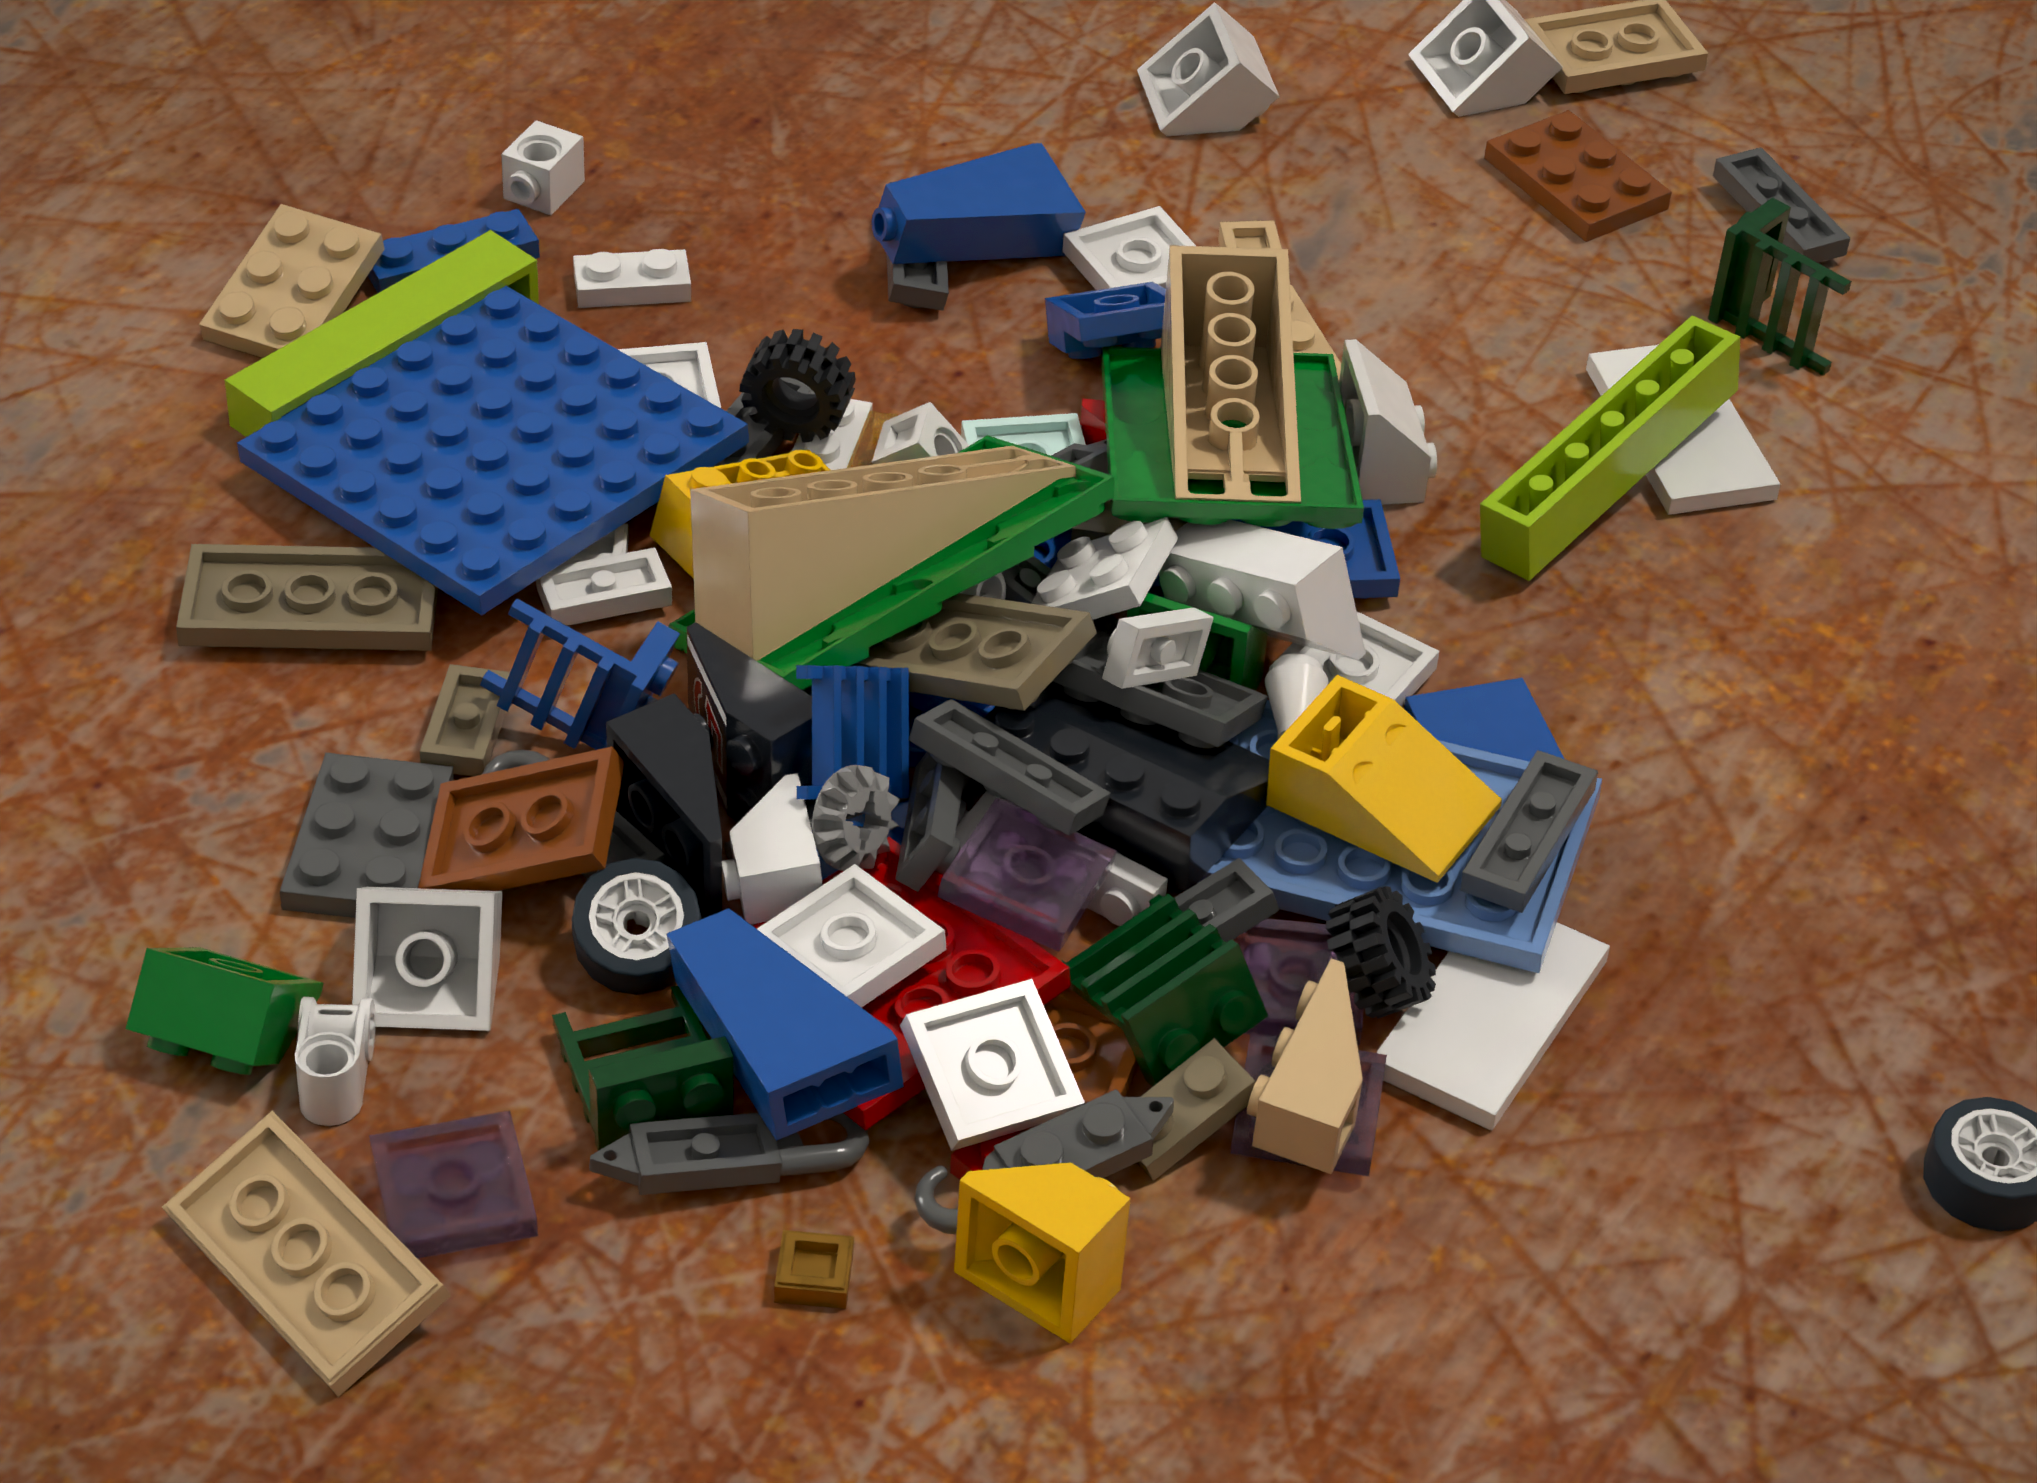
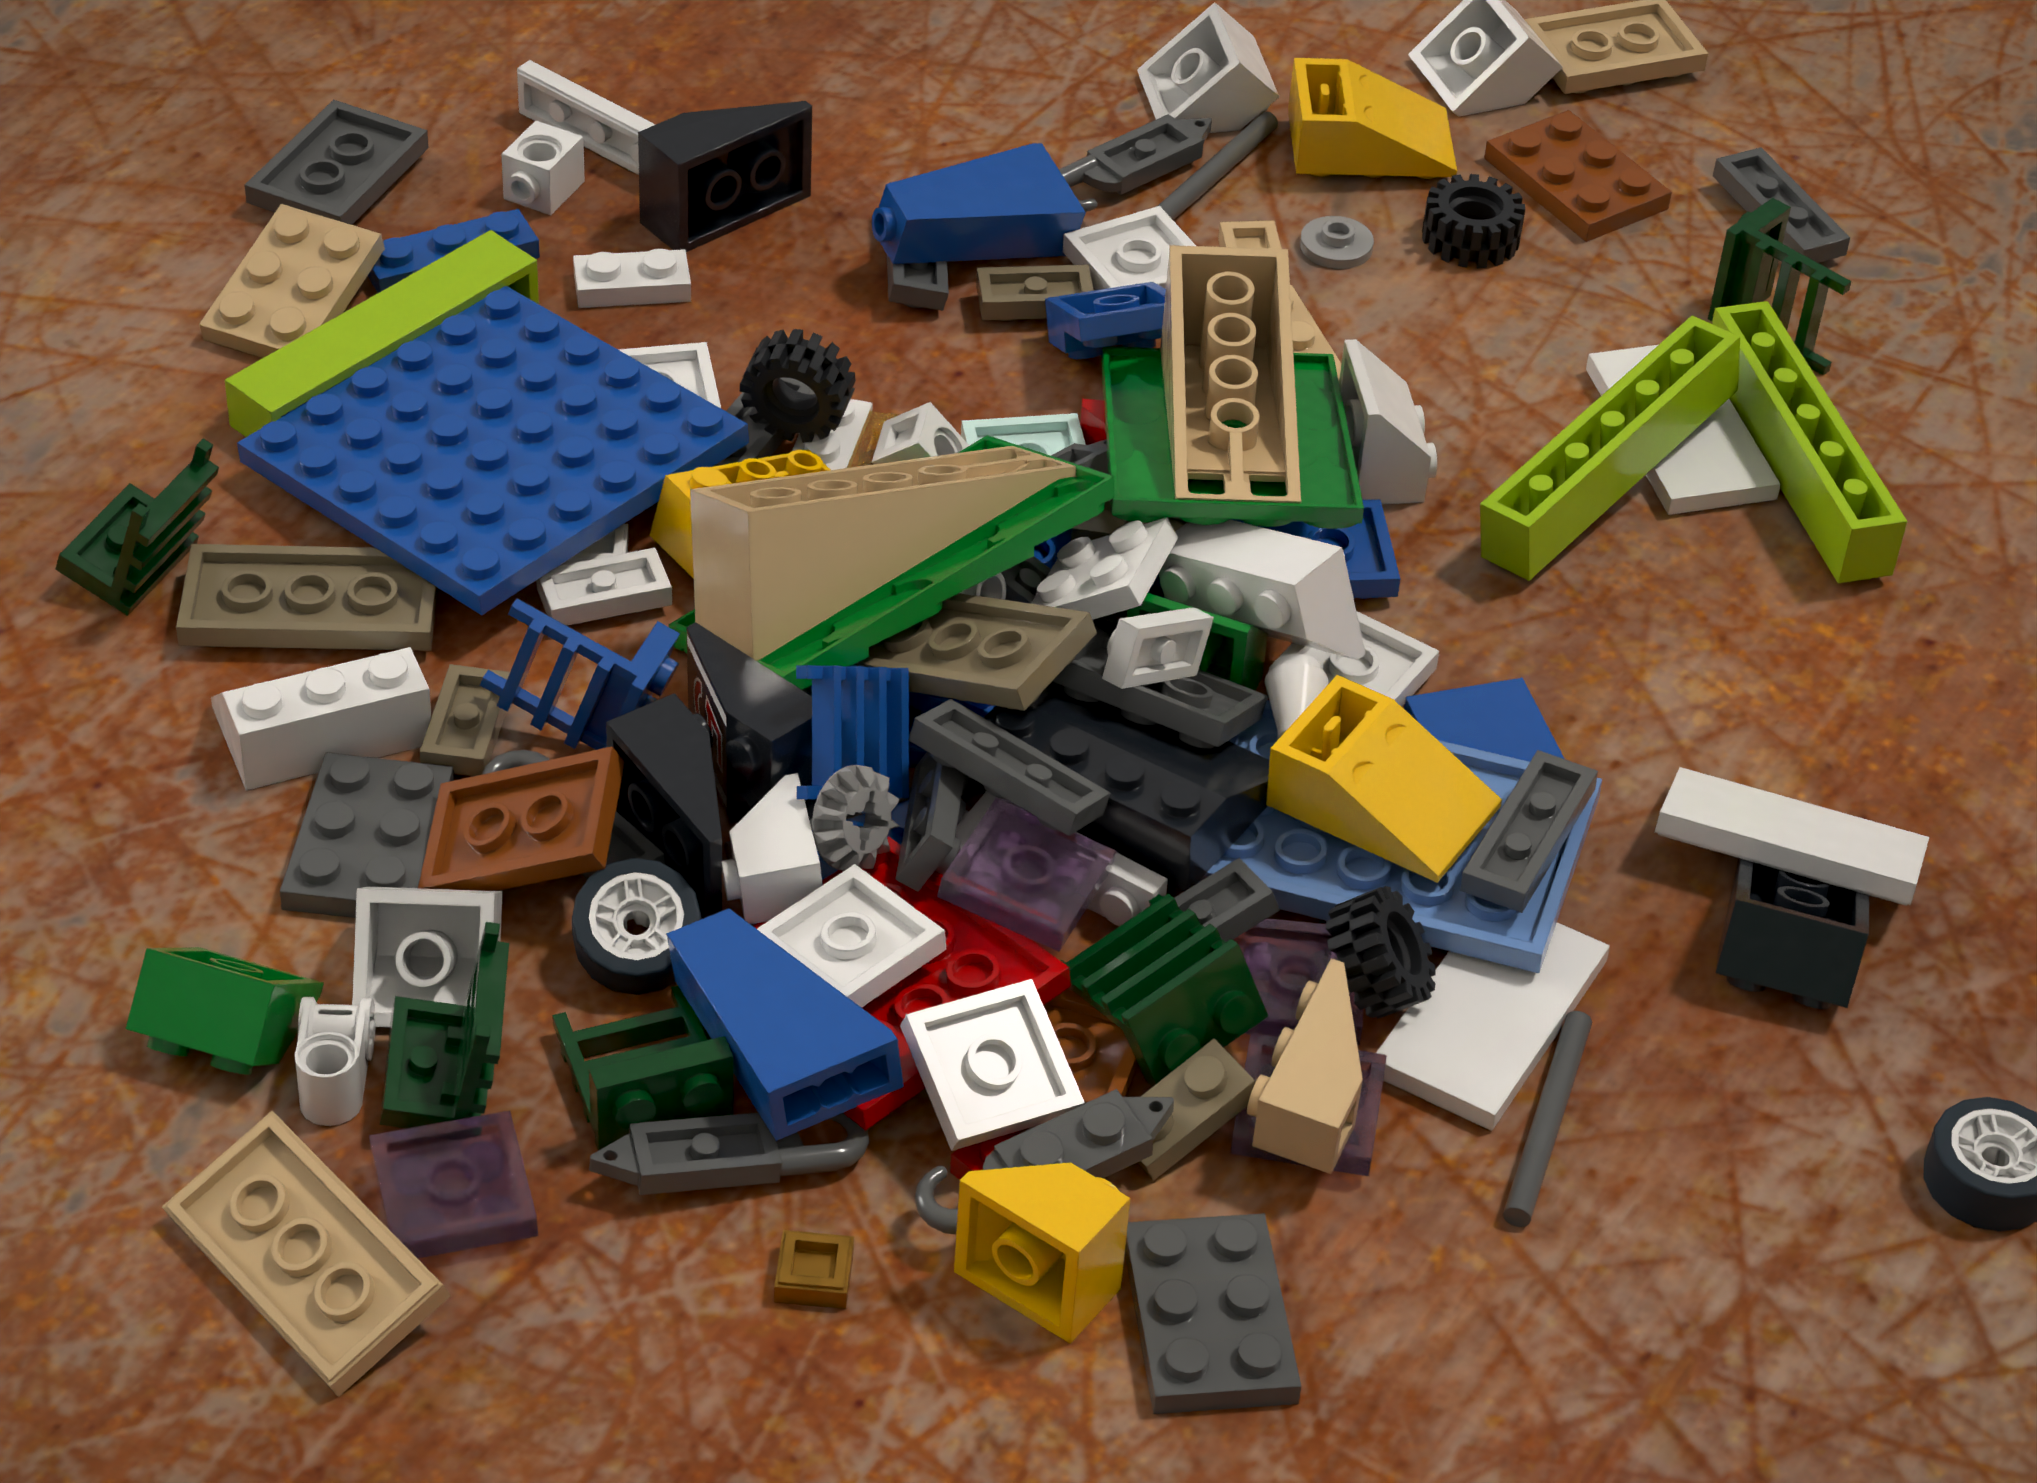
(140, 537): none -> dark green plate
(338, 163): none -> dark grey plate
(350, 708): none -> white slope
(447, 1052): none -> dark green plate
(568, 106): none -> white tile
(722, 170): none -> black slope
(1022, 290): none -> dark tan plate
(1139, 156): none -> dark grey plate
(1210, 1314): none -> dark grey plate
(1219, 165): none -> dark grey bar
(1336, 242): none -> light grey piece
(1364, 124): none -> yellow slope
(1473, 221): none -> black tyre
(1547, 1119): none -> dark grey bar
(1793, 836): none -> white tile
(1793, 935): none -> black slope
(1811, 449): none -> lime brick

